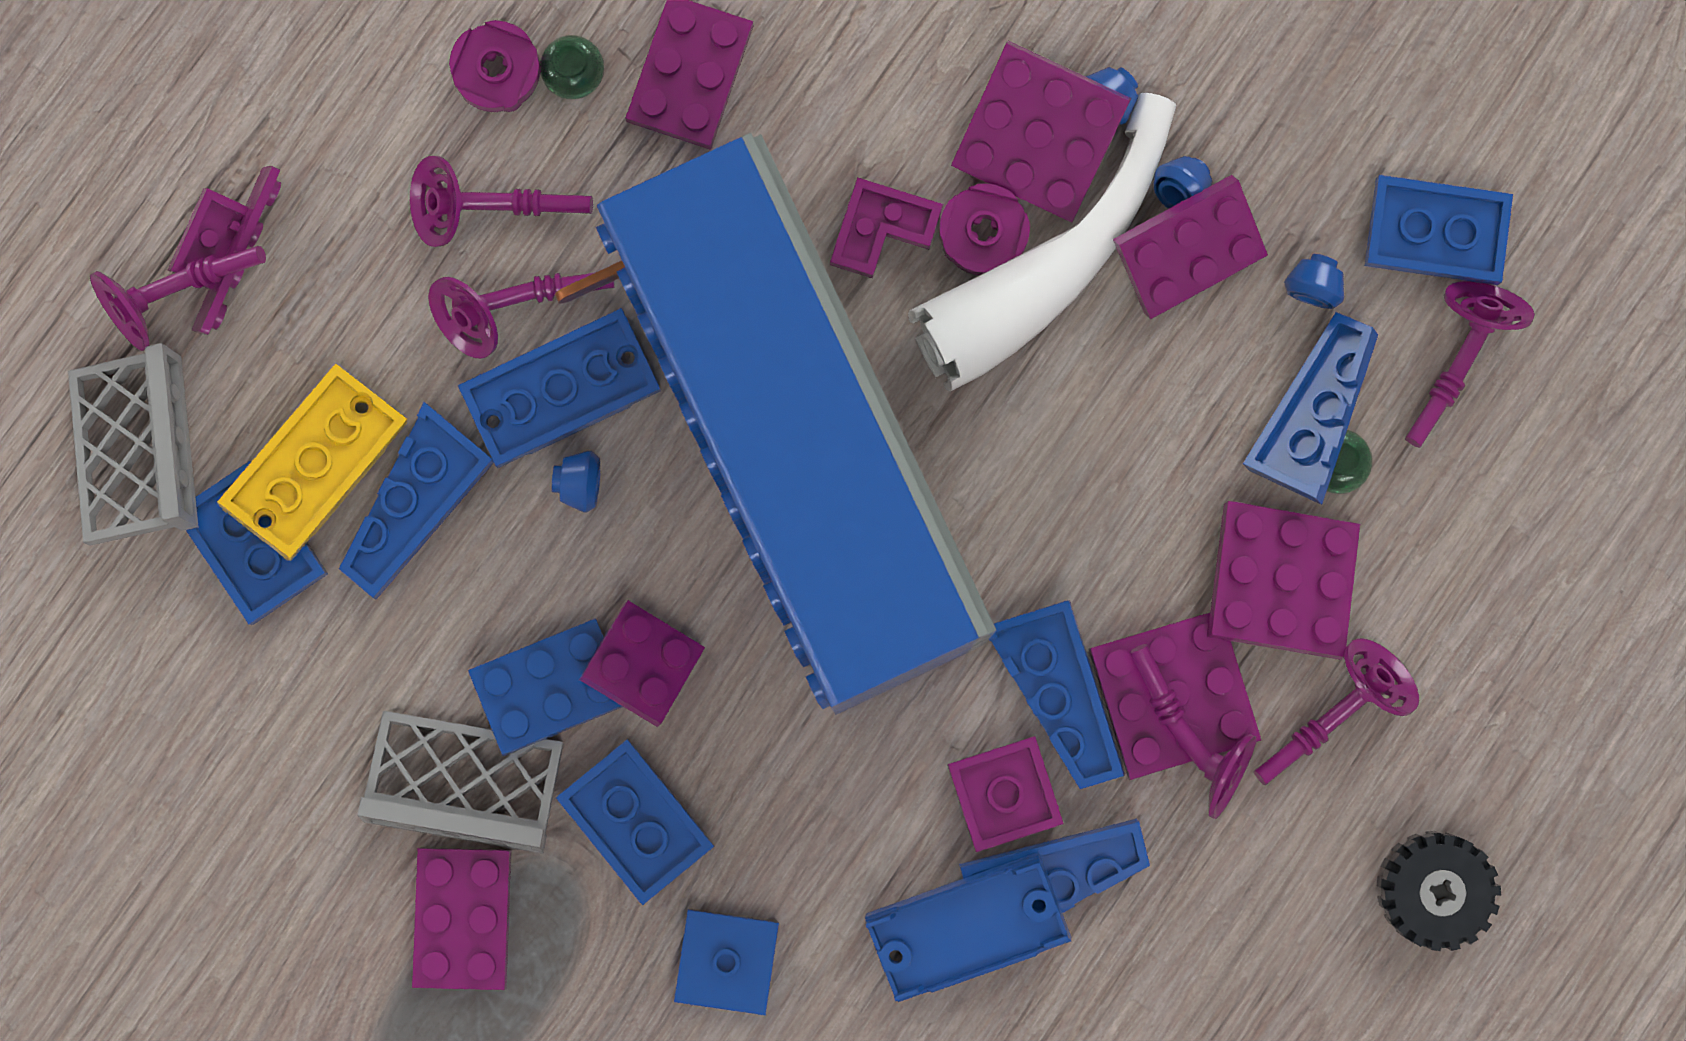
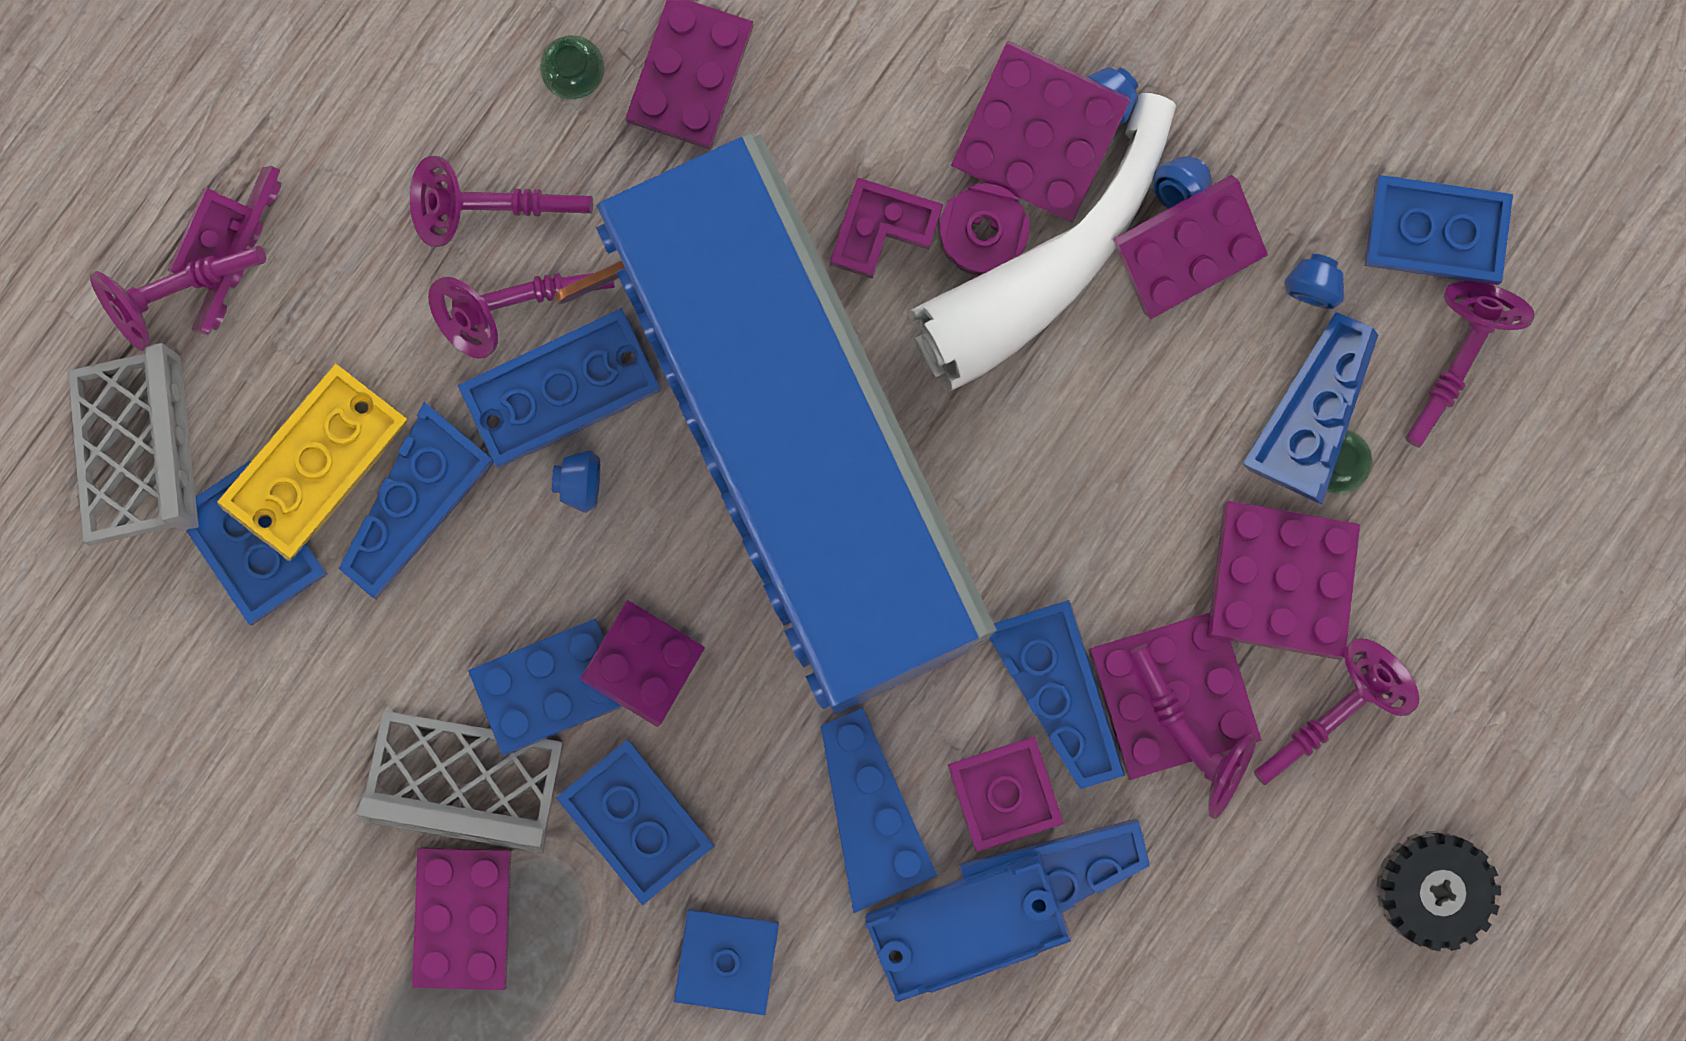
(486, 42): magenta plate -> none
(874, 824): none -> blue wing

